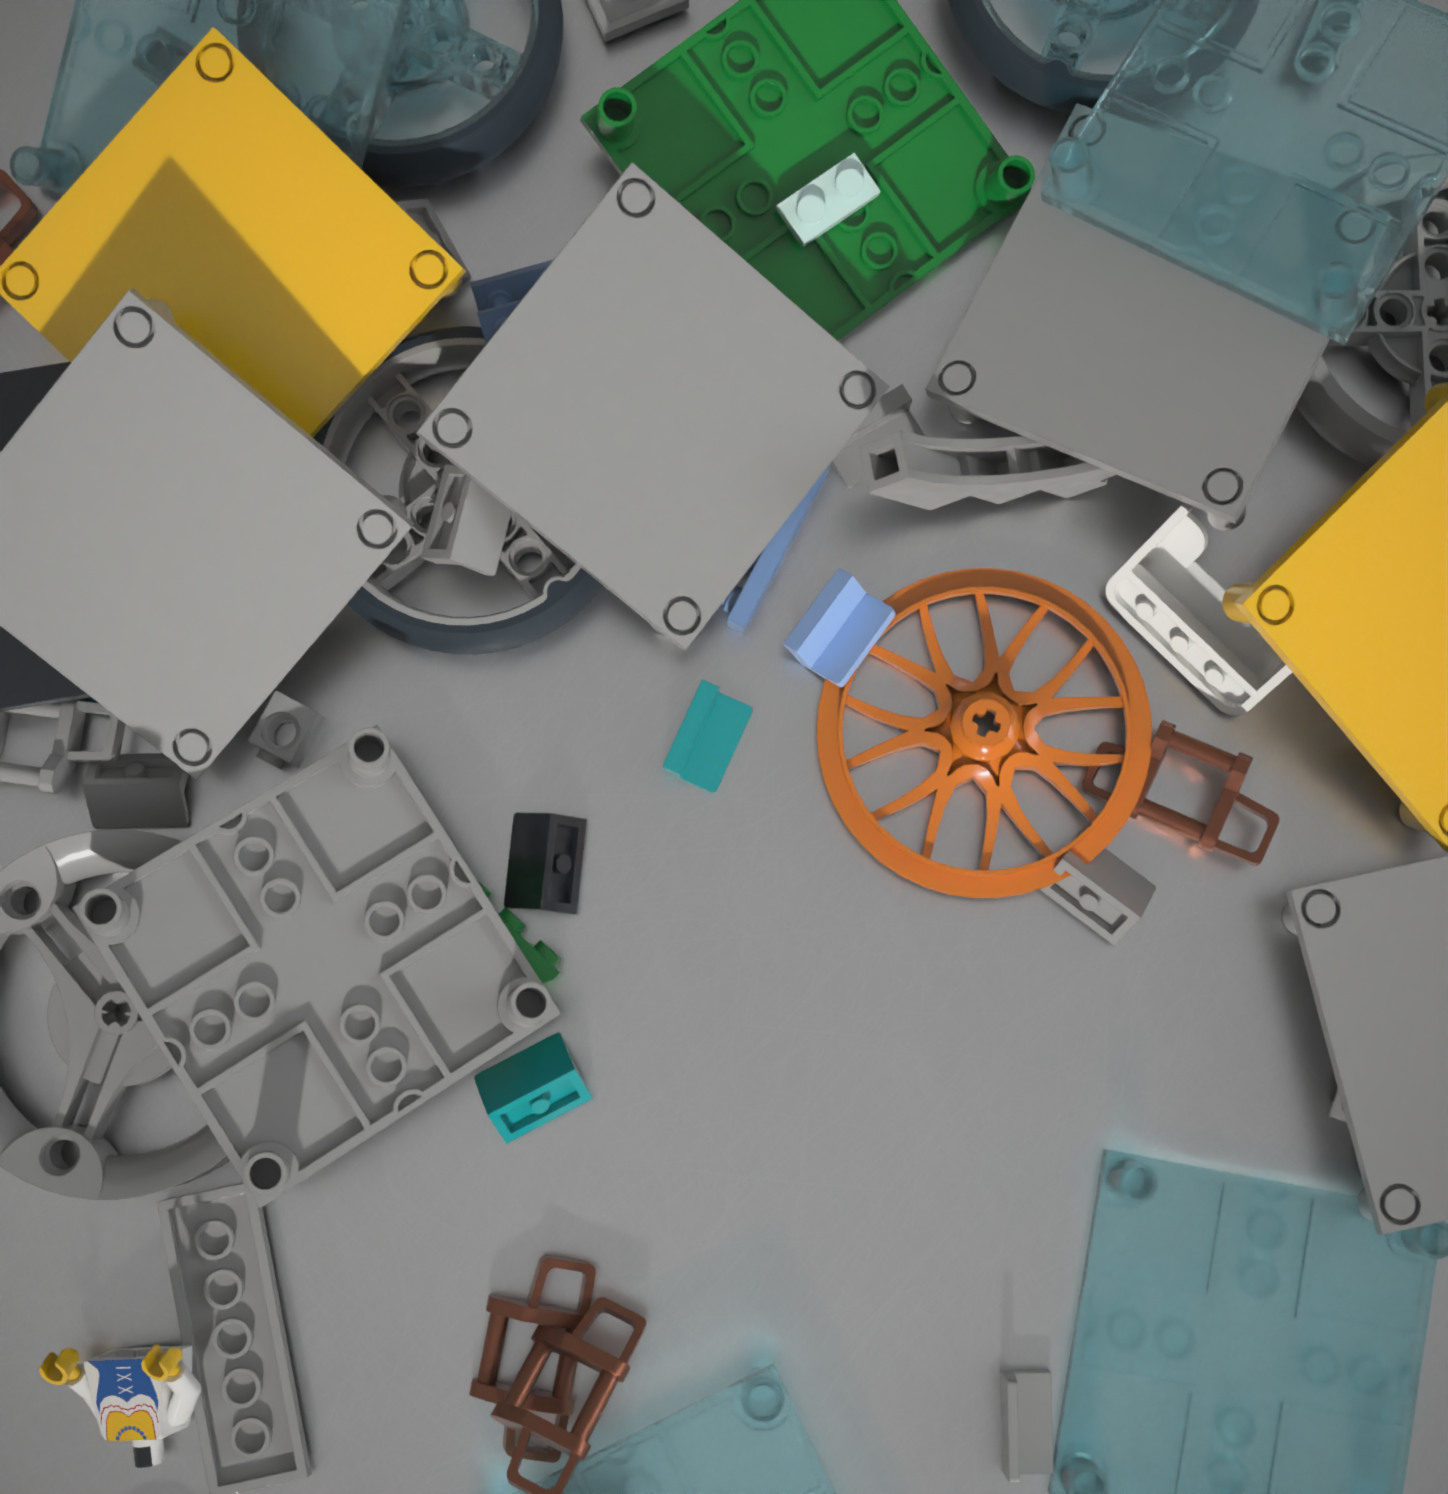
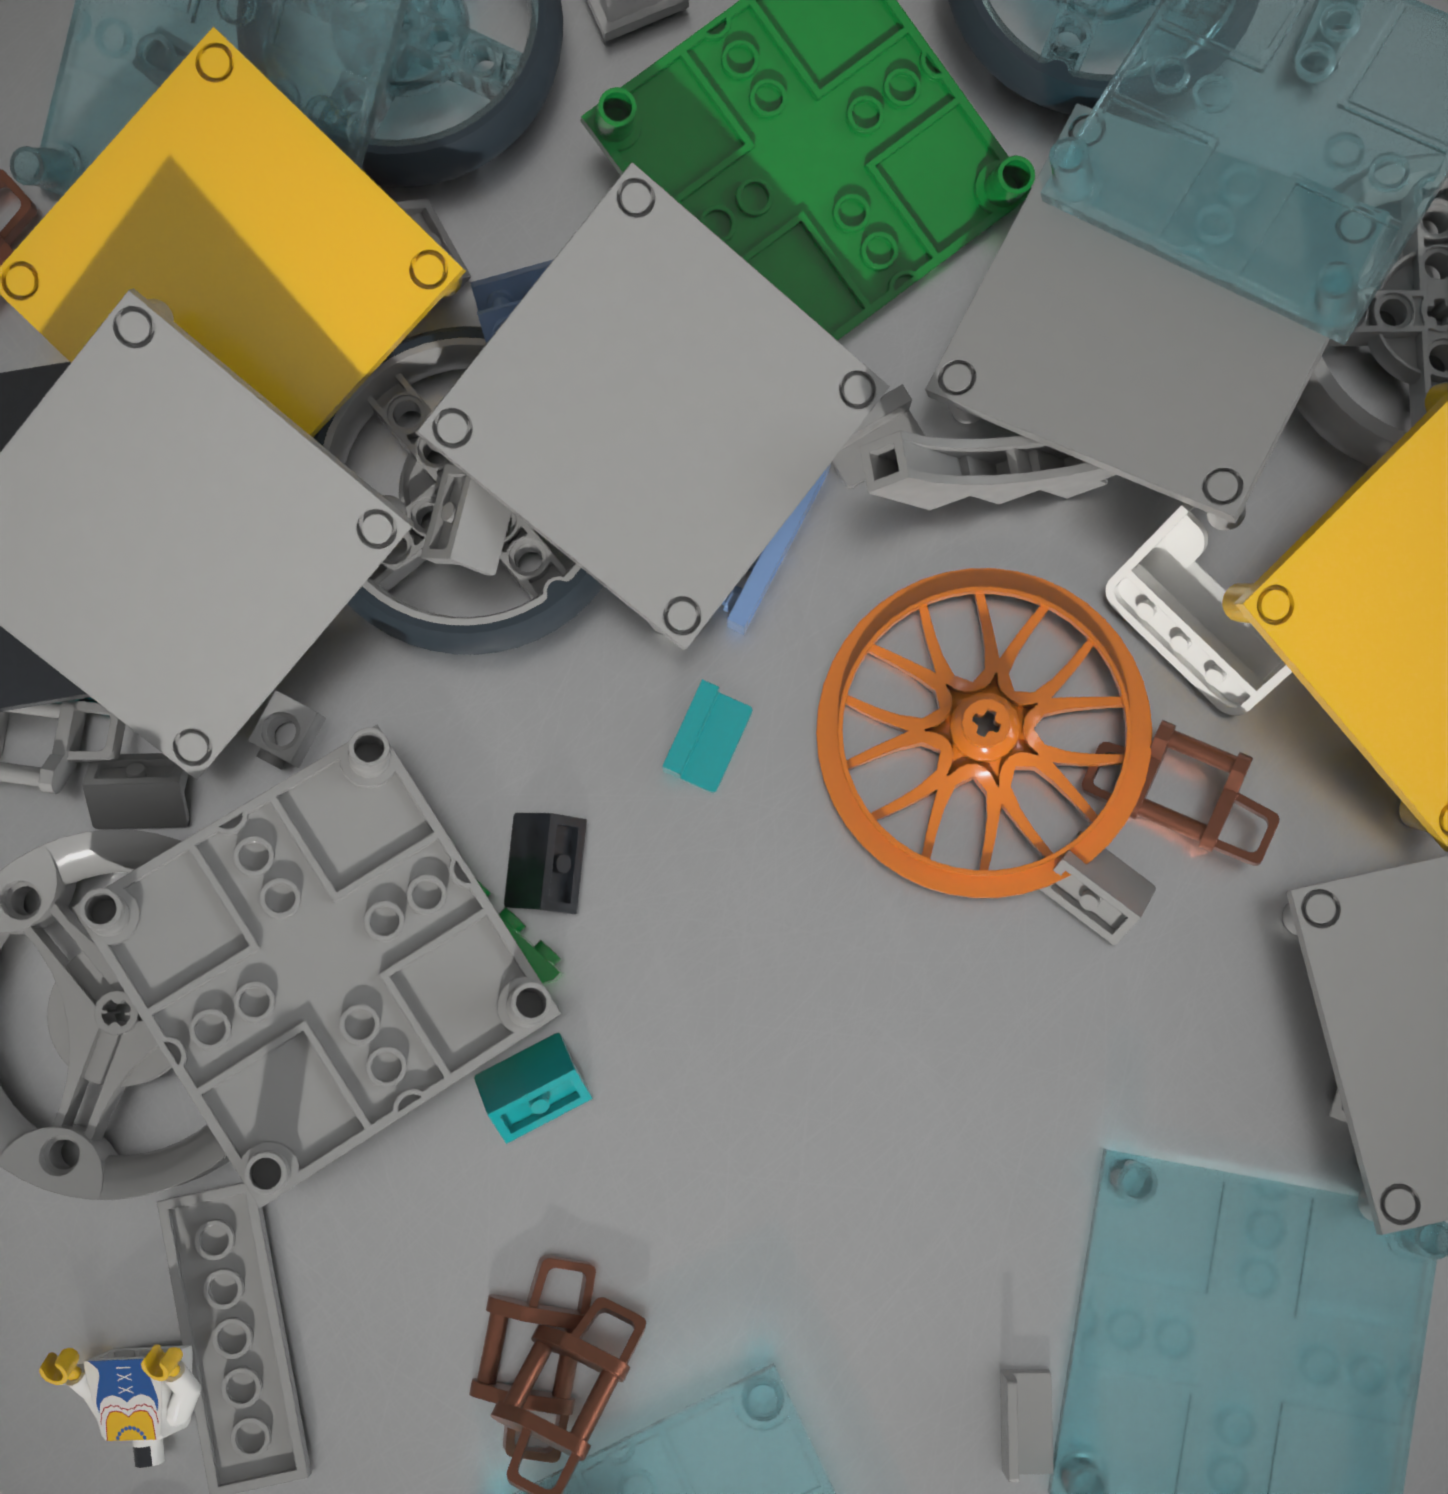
(828, 200): light aqua plate -> none
(839, 629): light blue panel -> none

